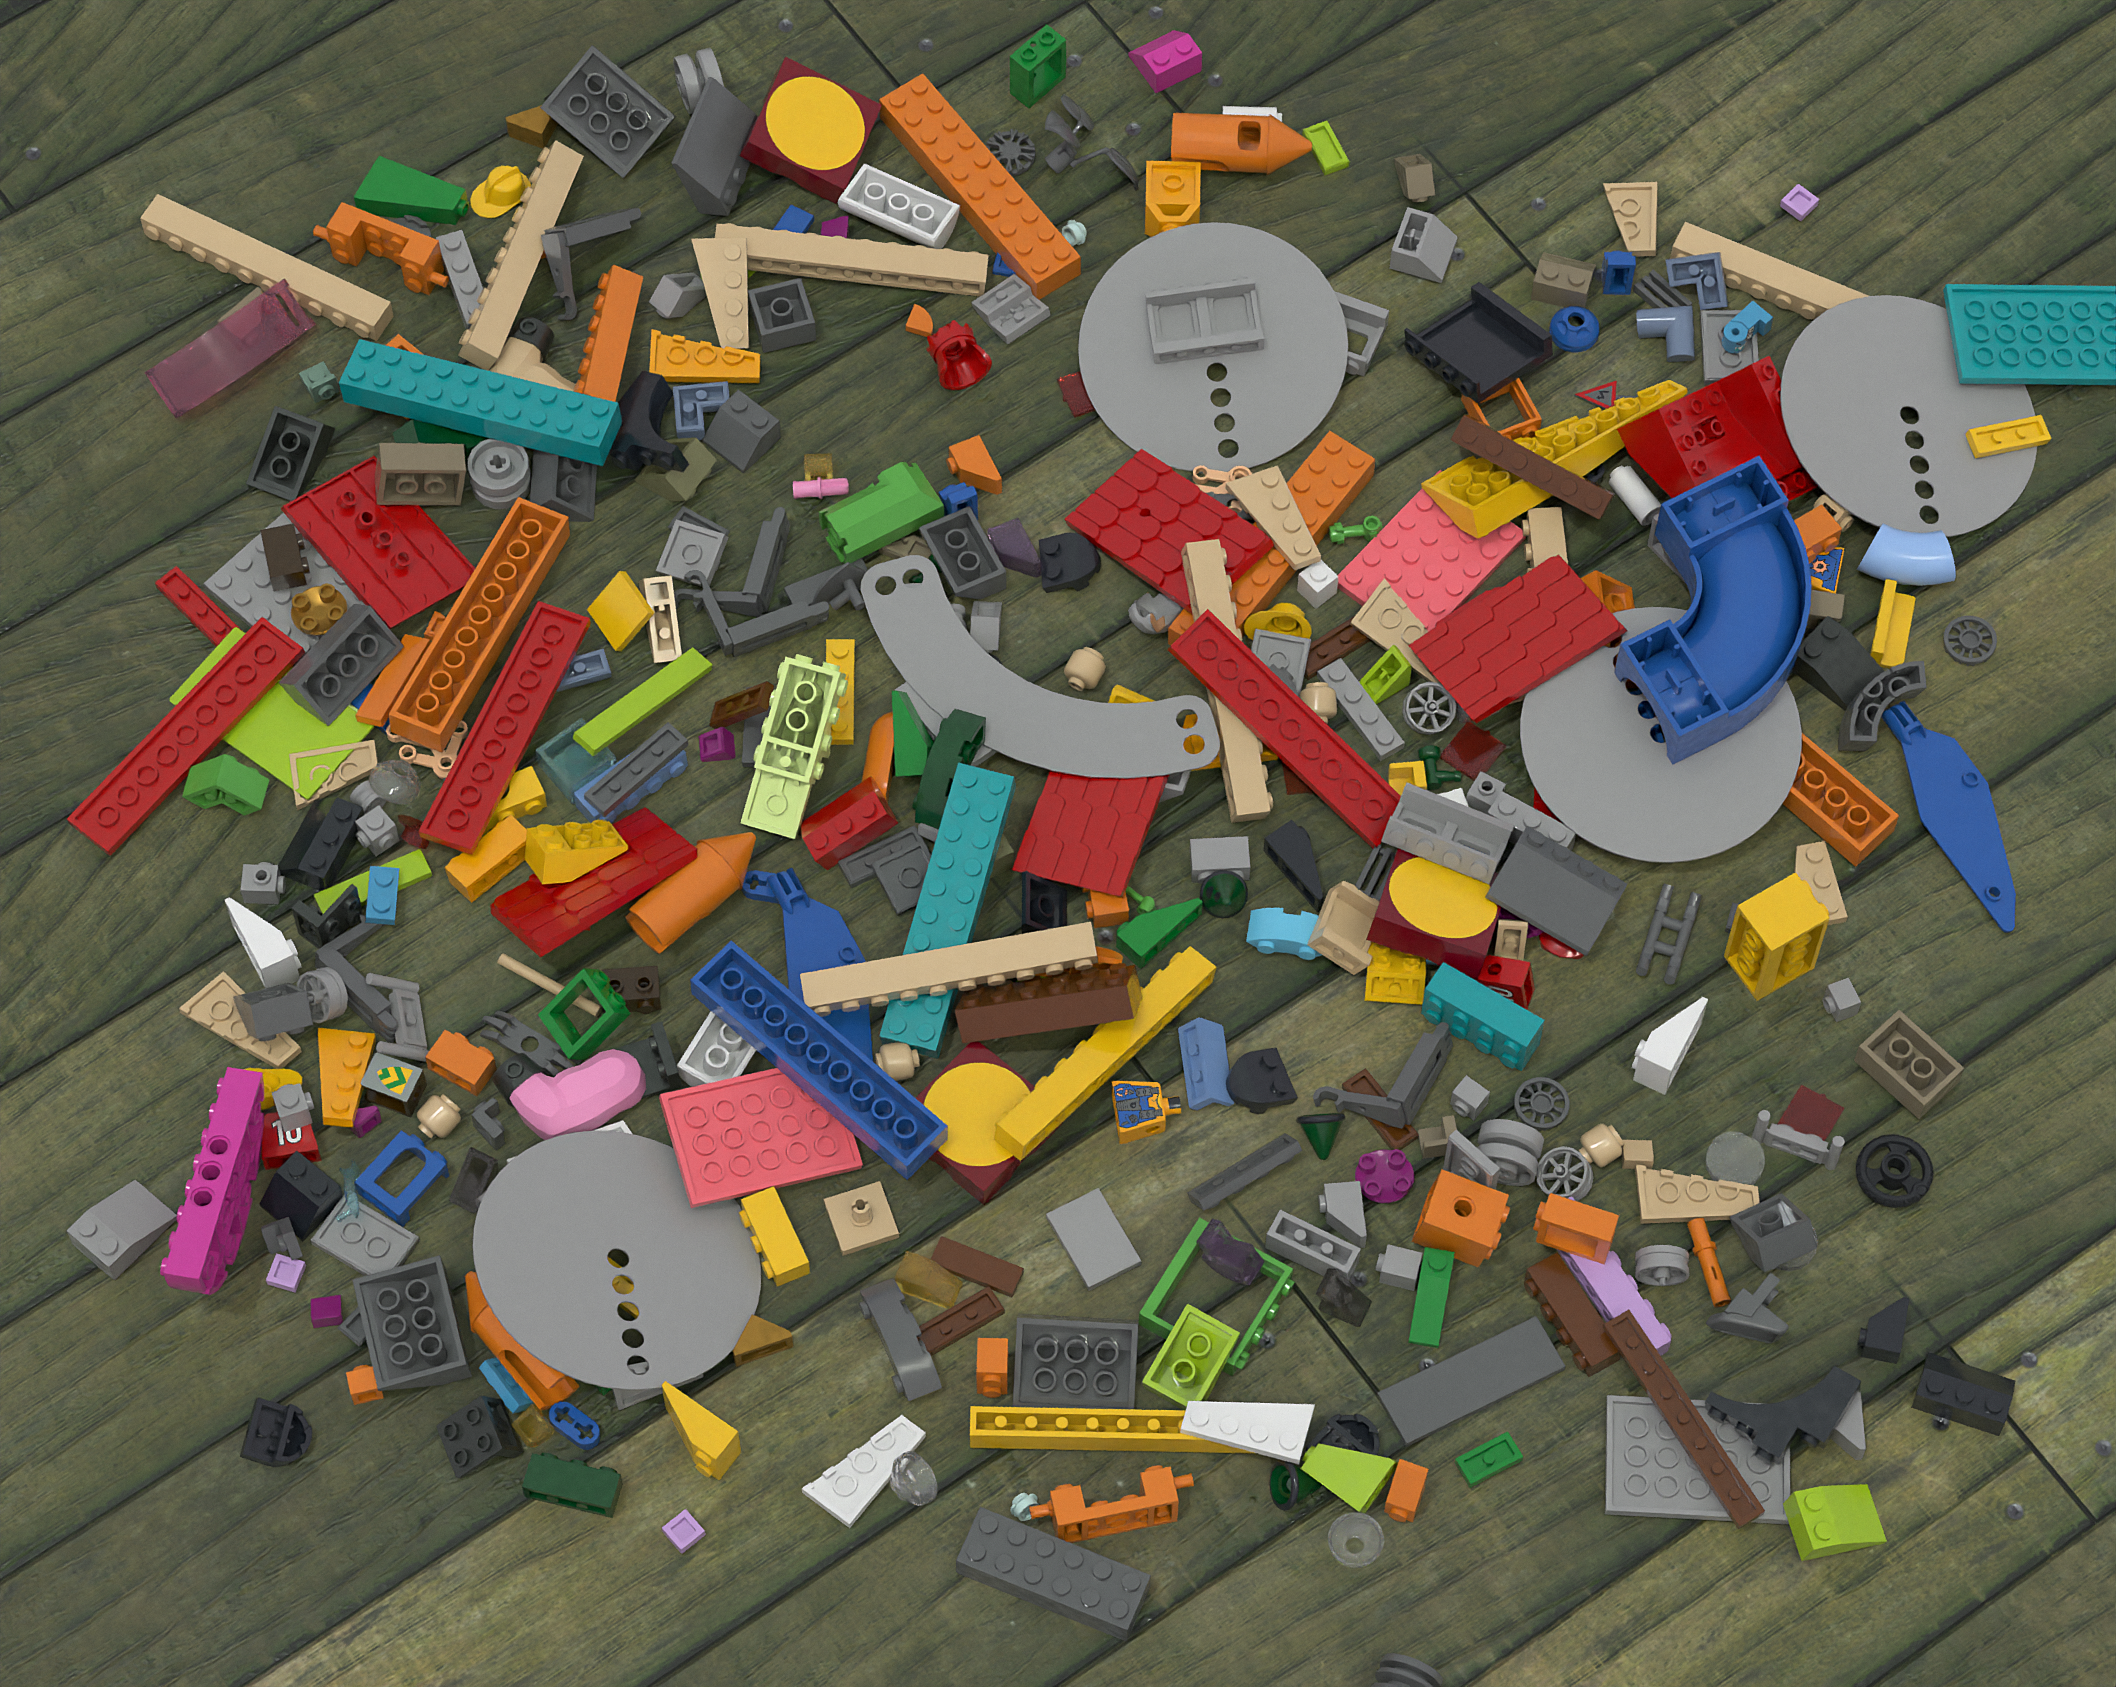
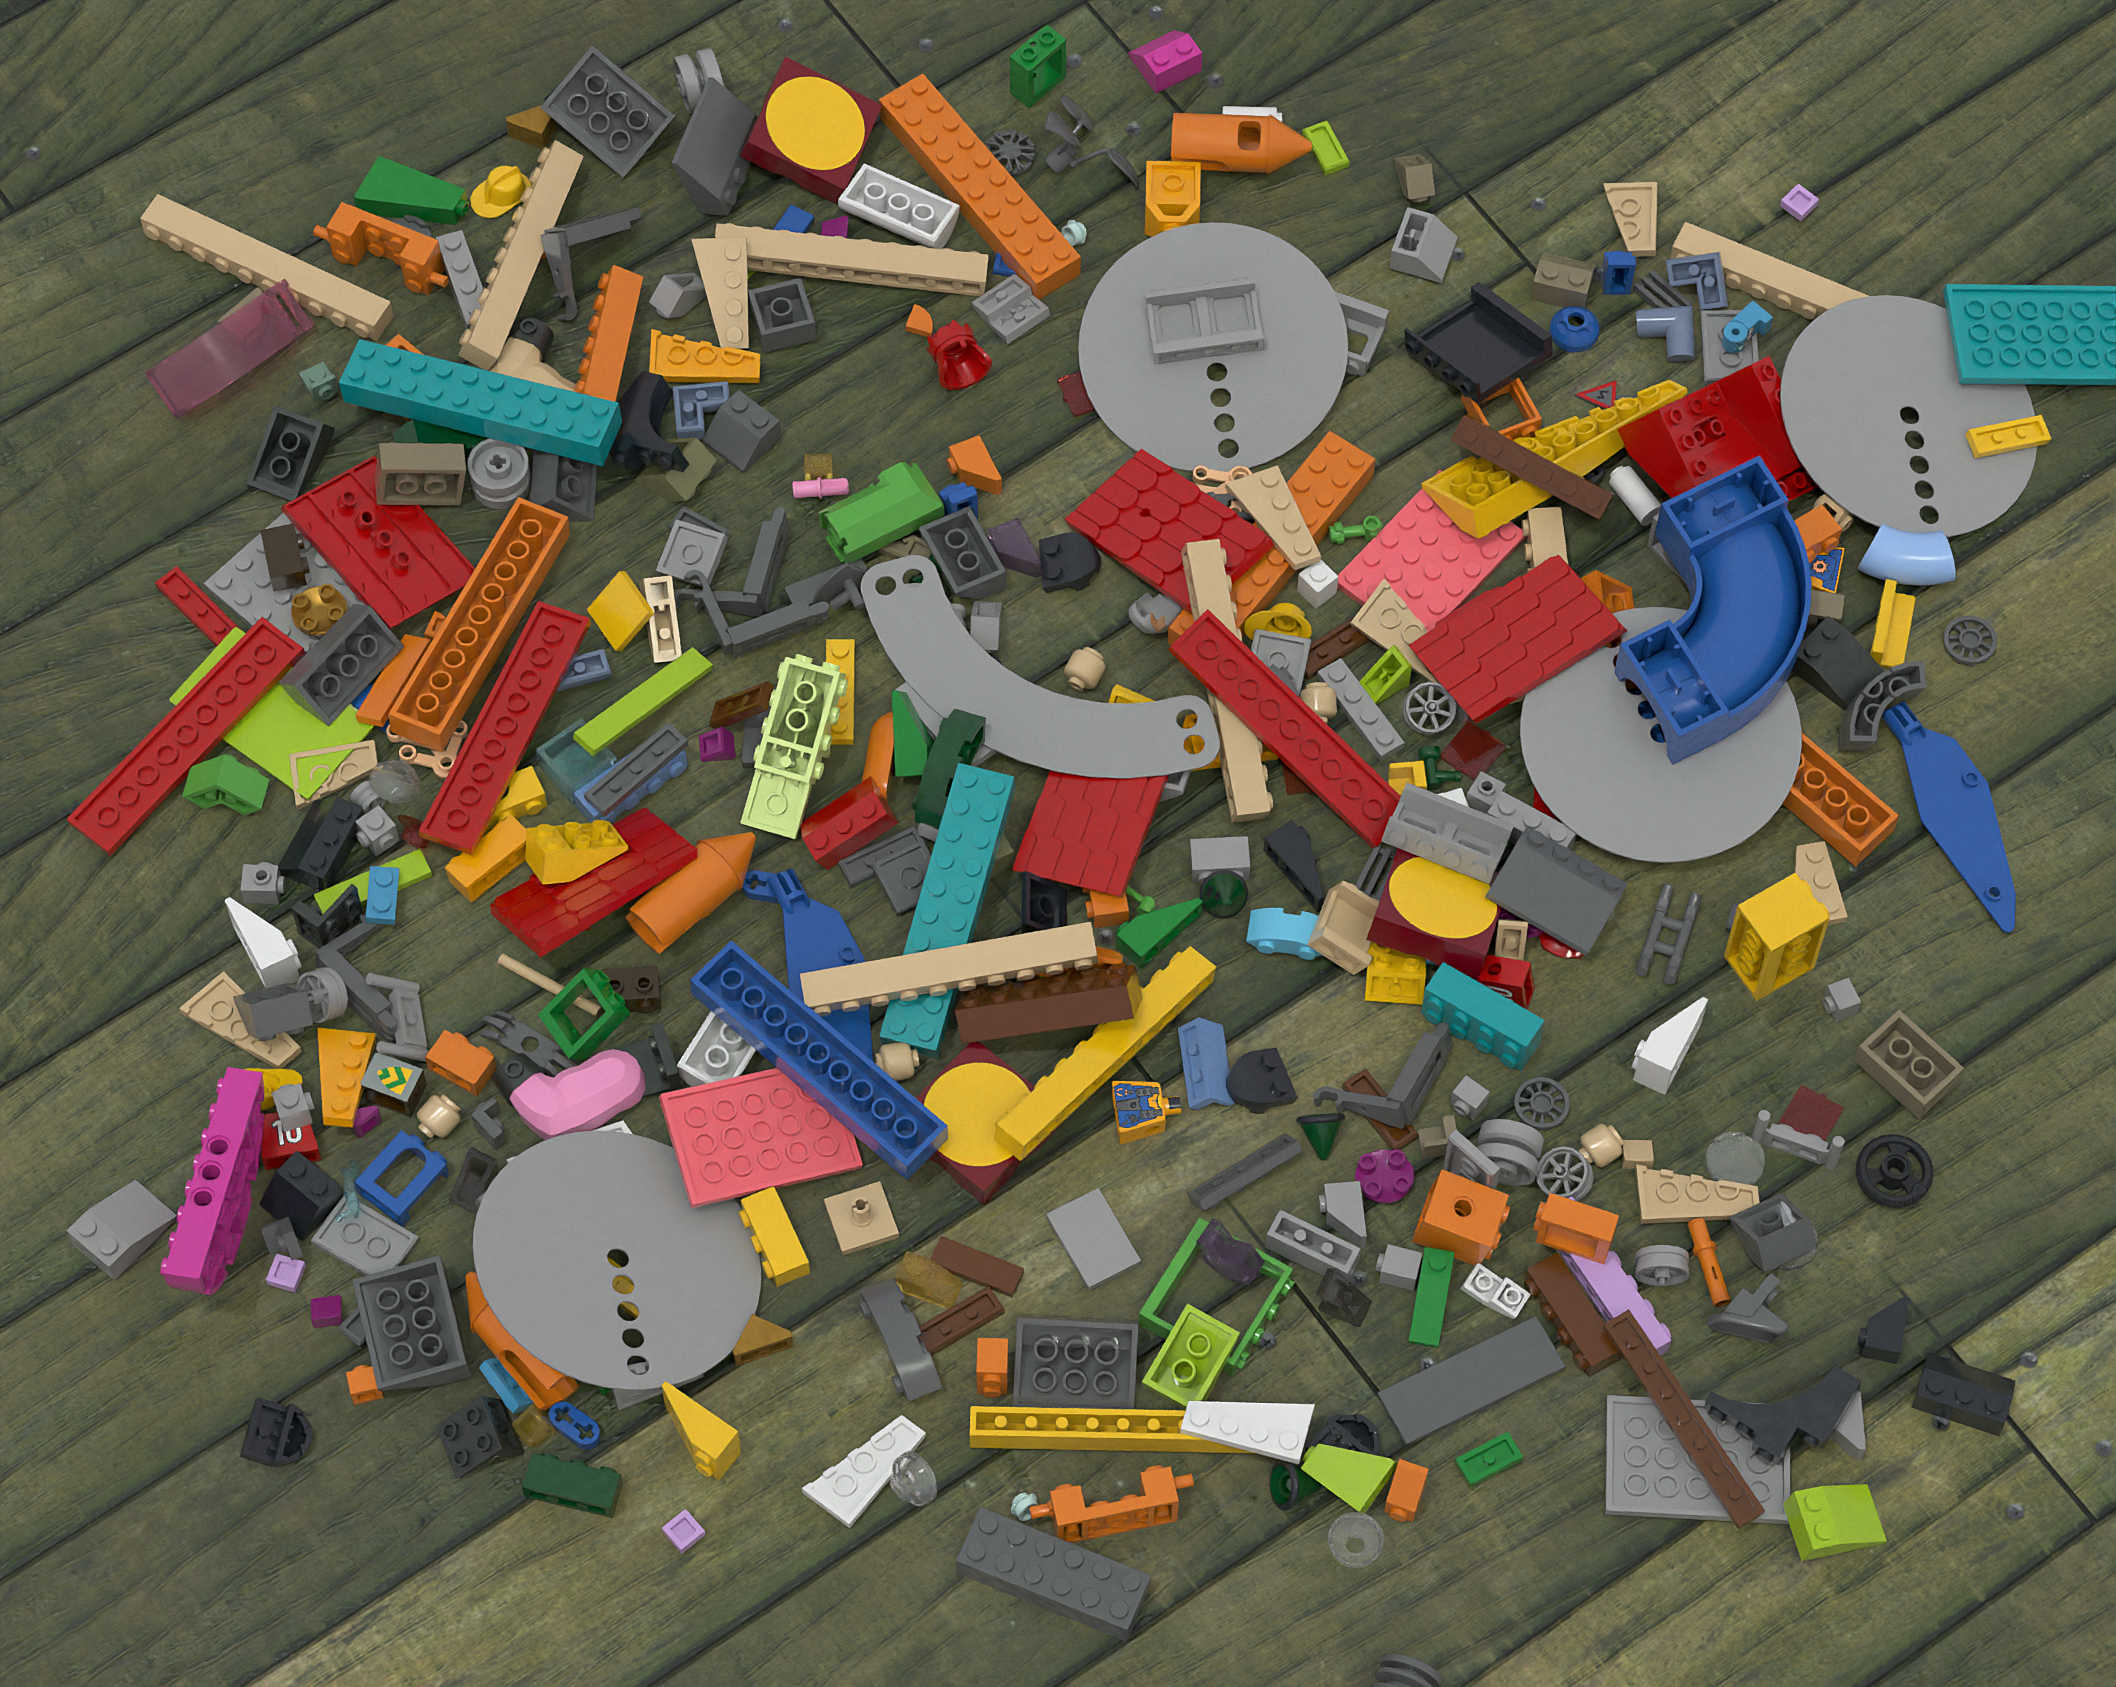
(1494, 1292): none -> white slope

